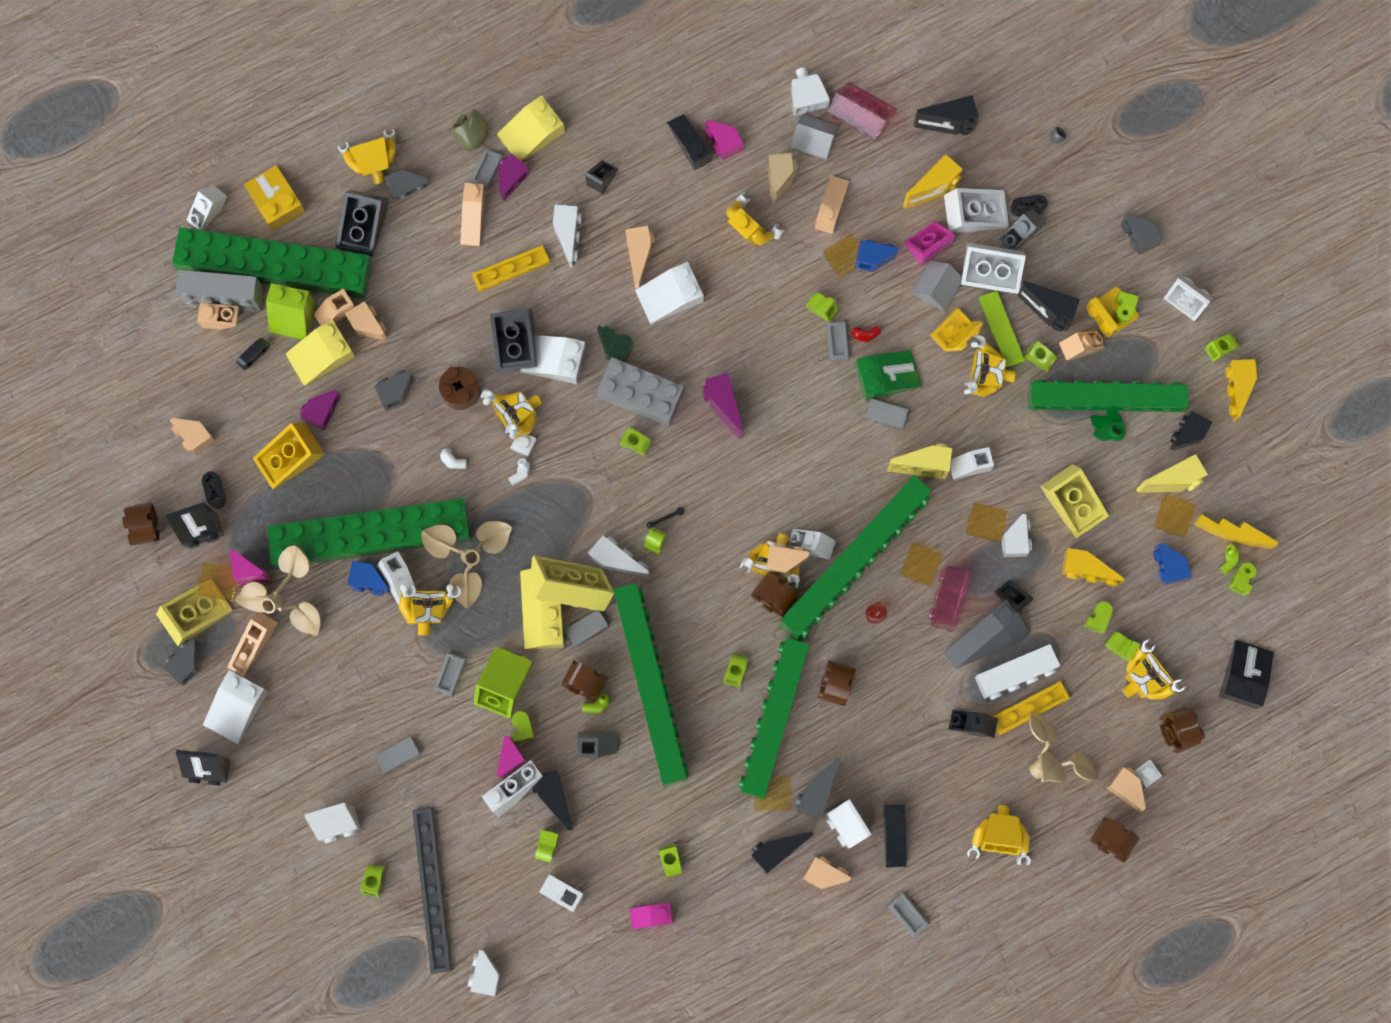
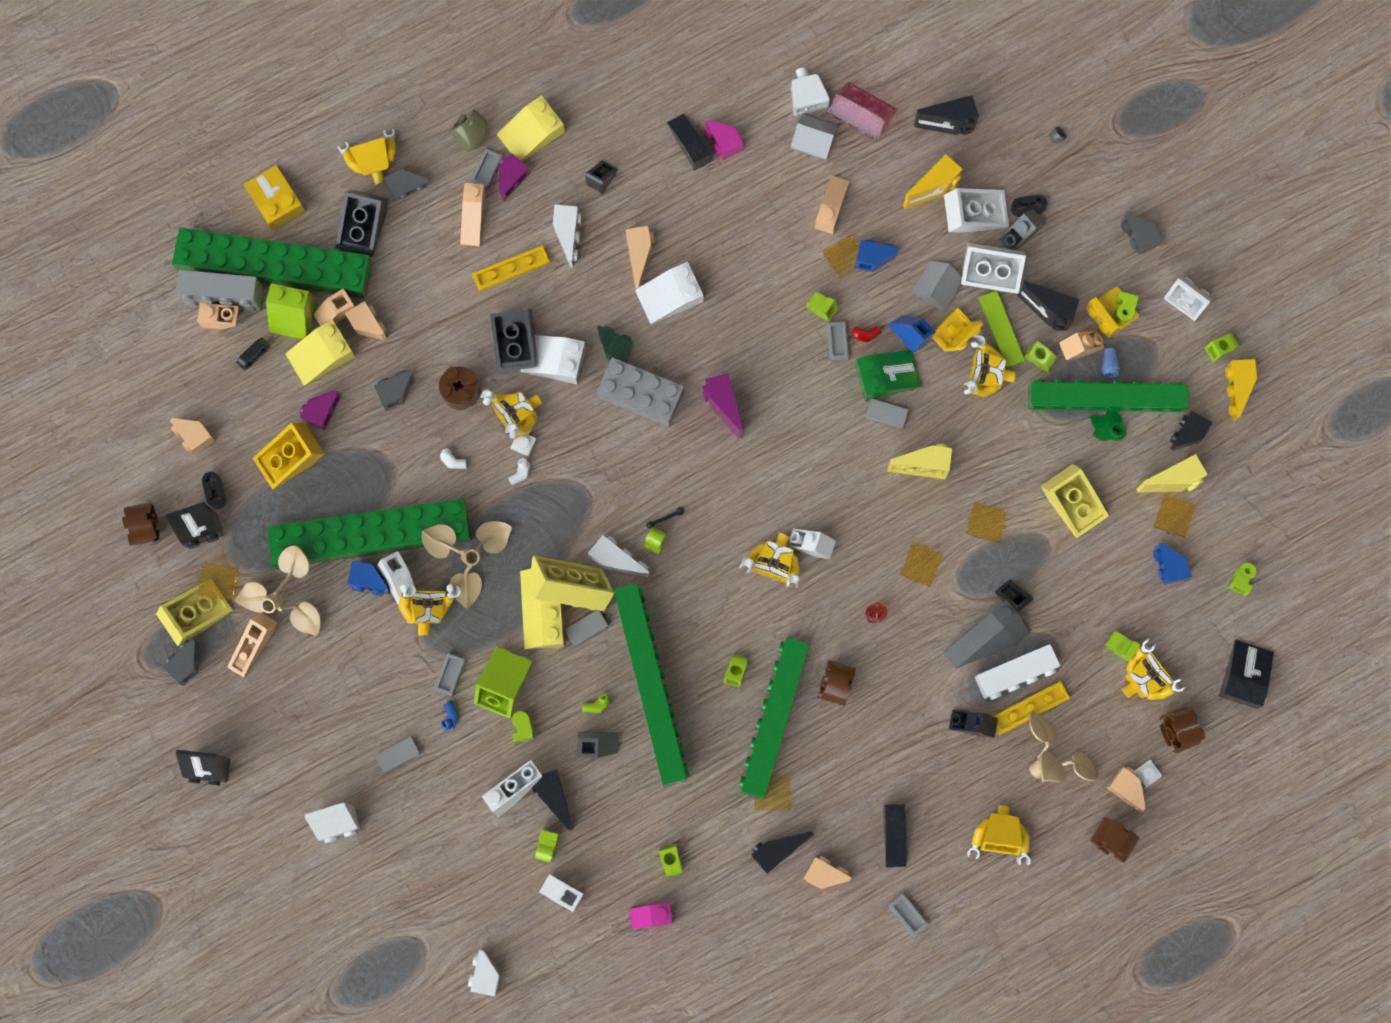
(206, 207): white slope -> none
(234, 706): white slope -> none
(245, 571): dark pink slope -> none
(372, 880): lime leg -> none
(432, 890): dark grey tile -> none
(452, 716): none -> blue arm
(510, 759): dark pink slope -> none
(584, 681): reddish brown brick -> none
(635, 441): lime leg -> none
(748, 226): yellow torso -> none
(774, 595): reddish brown brick -> none
(780, 174): tan slope -> none
(784, 560): light nougat slope -> none
(815, 796): dark grey slope -> none
(847, 824): white slope -> none
(855, 558): green brick -> none
(912, 331): none -> blue slope
(929, 242): dark pink slope -> none
(949, 597): clear pink slope -> none
(971, 463): white slope -> none
(1015, 540): white slope -> none
(1085, 565): yellow slope -> none
(1101, 617): lime leg -> none
(1110, 364): none -> medium blue cone
(1232, 559): lime arm -> none
(1243, 534): yellow slope -> none

